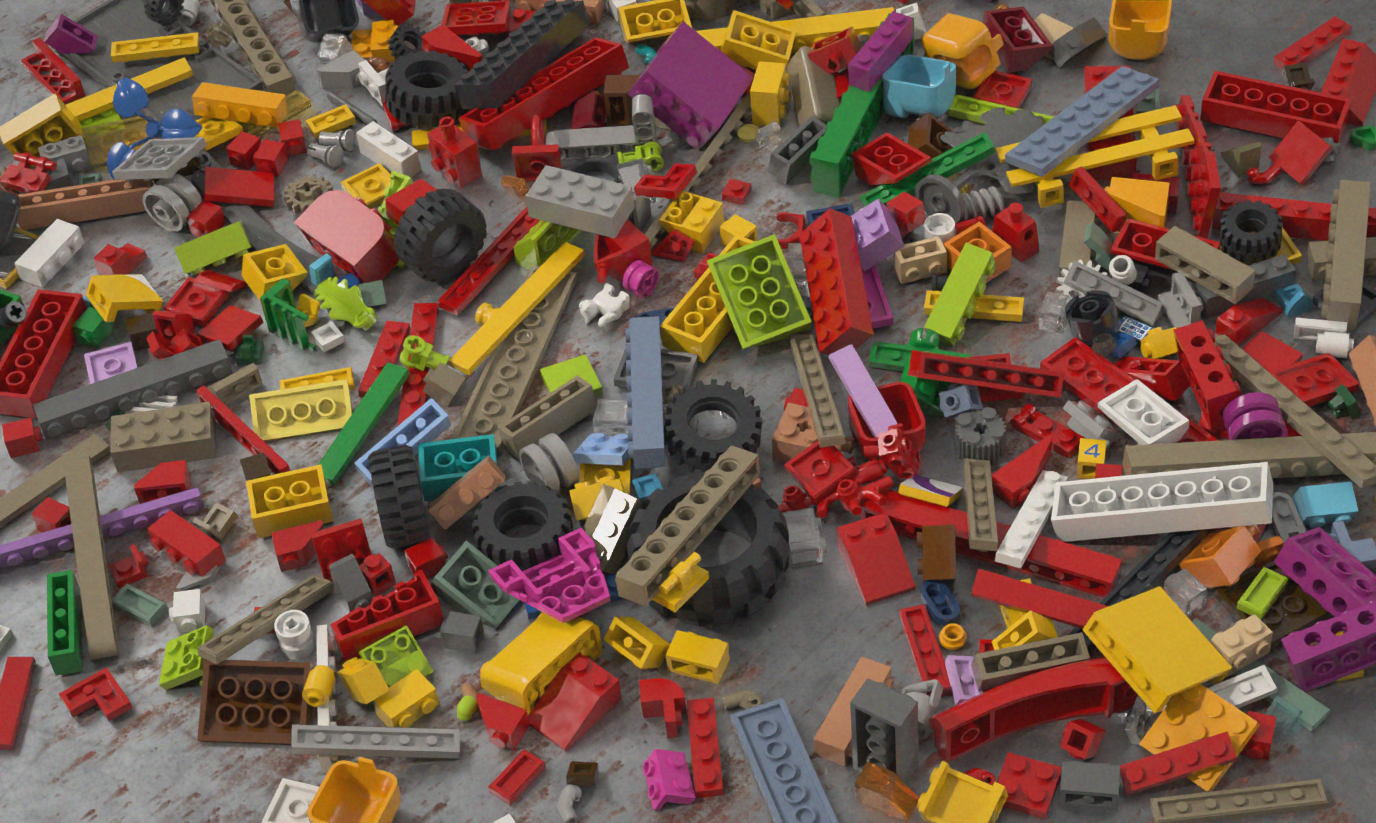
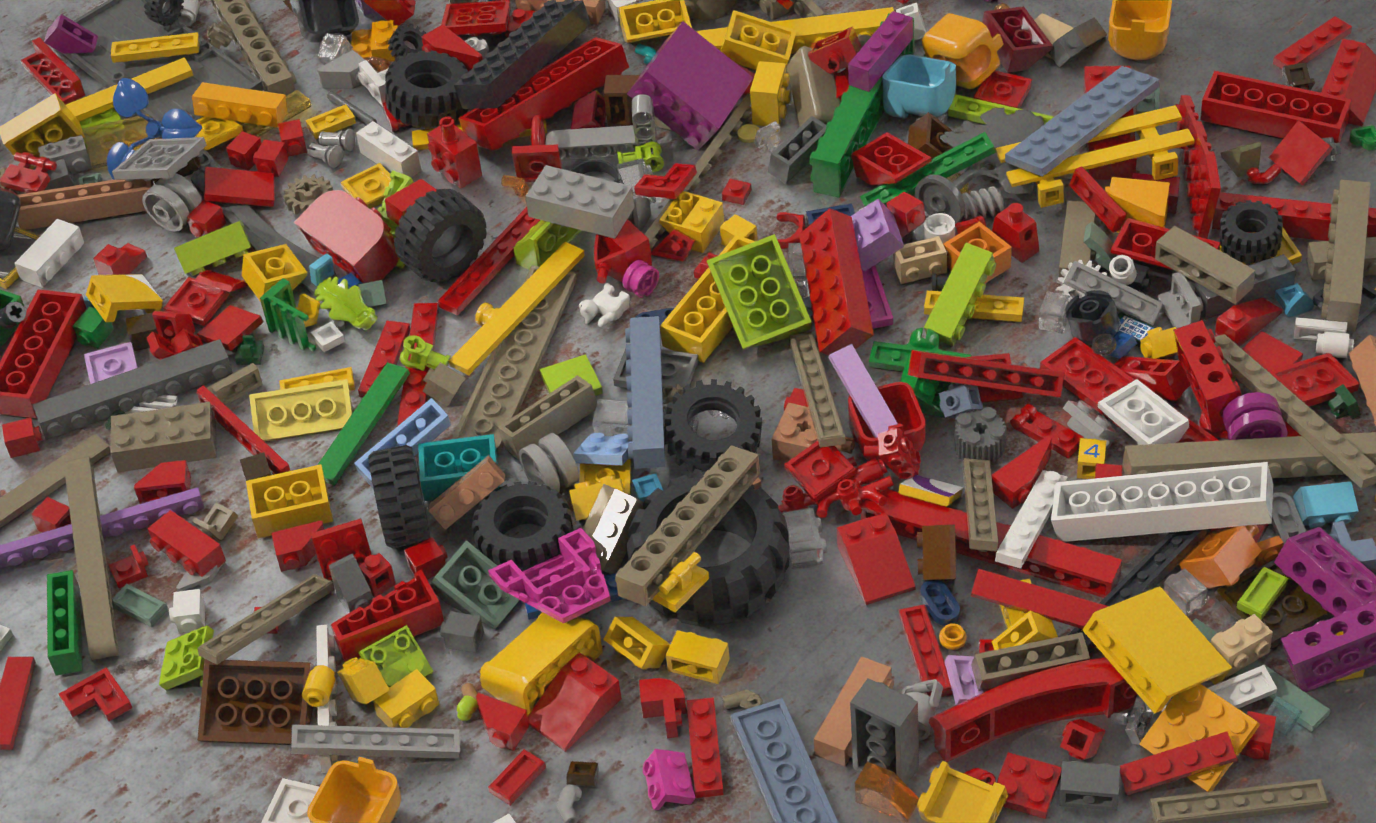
(294, 634): white wheel -> none

